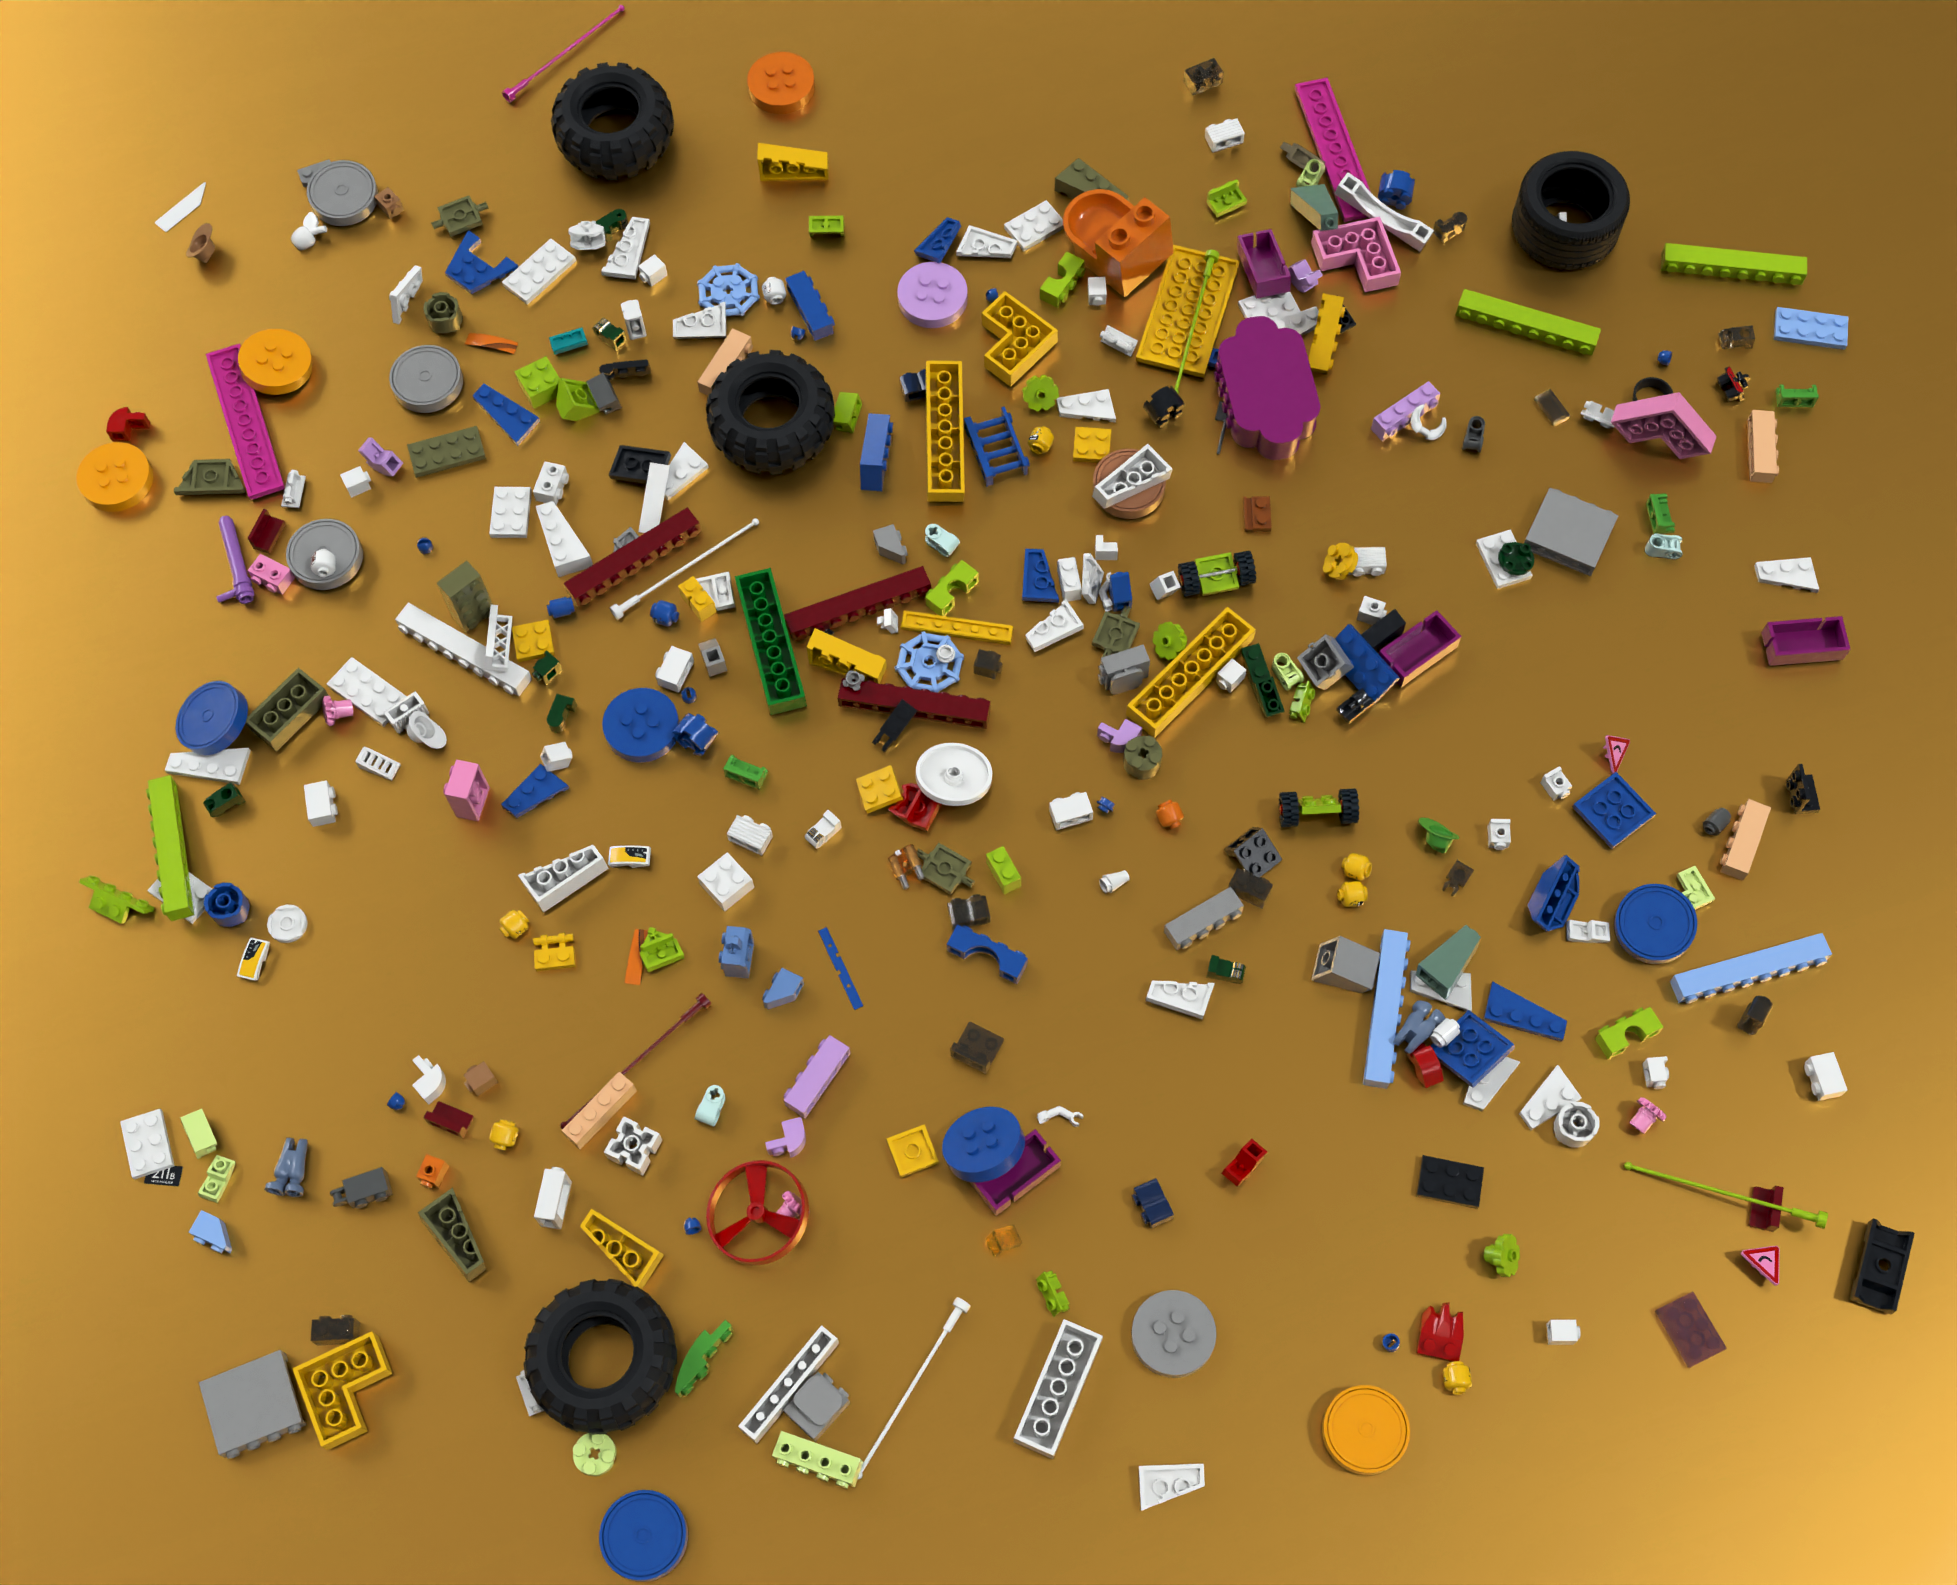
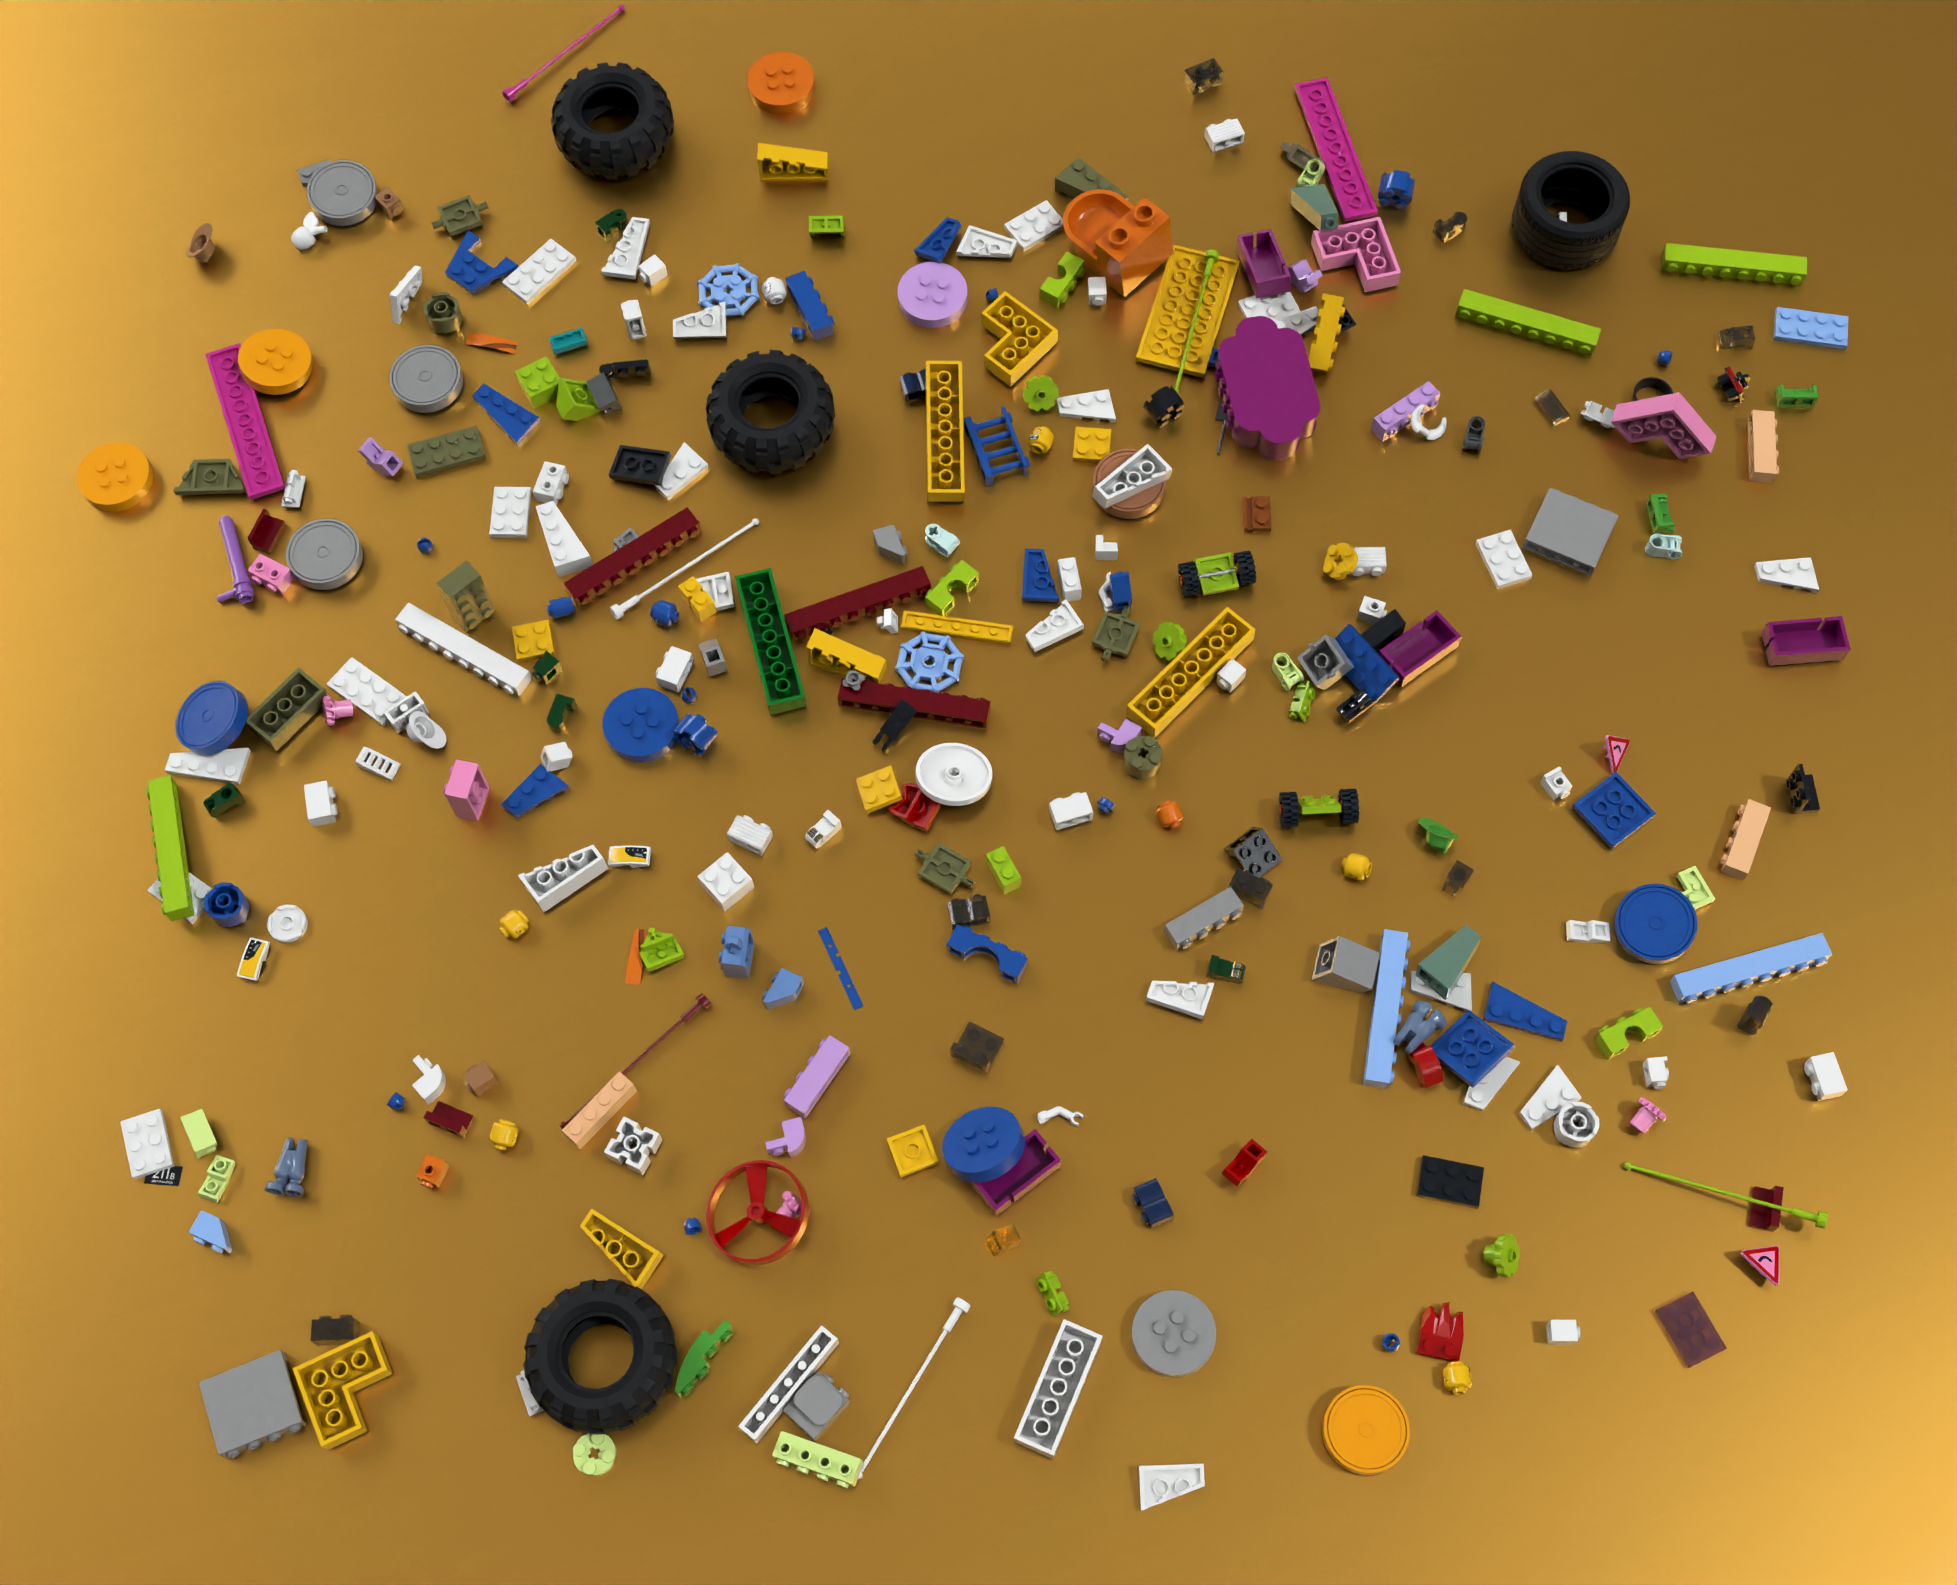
(113, 902): lime bracket -> none
(123, 421): red brick -> none
(181, 209): white sticker -> none
(323, 563): white head -> none
(356, 481): white brick -> none
(363, 1189): dark grey brick -> none
(450, 1229): olive wedge -> none
(492, 638): white fence -> none
(553, 1198): white window -> none
(555, 957): yellow plate -> none
(587, 236): white hinge -> none
(609, 333): dark green leg -> none
(643, 1535): blue brick -> none
(653, 496): white sticker -> none
(710, 1109): light aqua piece -> none
(734, 347): light nougat brick -> none
(745, 772): bright green hinge -> none
(847, 411): lime hinge -> none
(875, 451): wedge -> none
(904, 863): clear orange piece -> none
(945, 654): white plate -> none
(988, 664): clear smoke brick -> none
(1091, 578): white wing -> none
(1113, 881): white cone -> none
(1118, 340): white hinge -> none
(1124, 669): light grey brick -> none
(1165, 585): white brick -> none
(1226, 198): lime bracket -> none
(1261, 681): dark green slope -> none
(1352, 894): yellow head -> none
(1407, 229): white arch -> none
(1445, 1032): white brick -> none
(1497, 827): white brick -> none
(1516, 558): dark green dish -> none
(1555, 894): blue wedge -> none
(1717, 821): dark grey brick -> none
(1873, 1285): black piece -> none

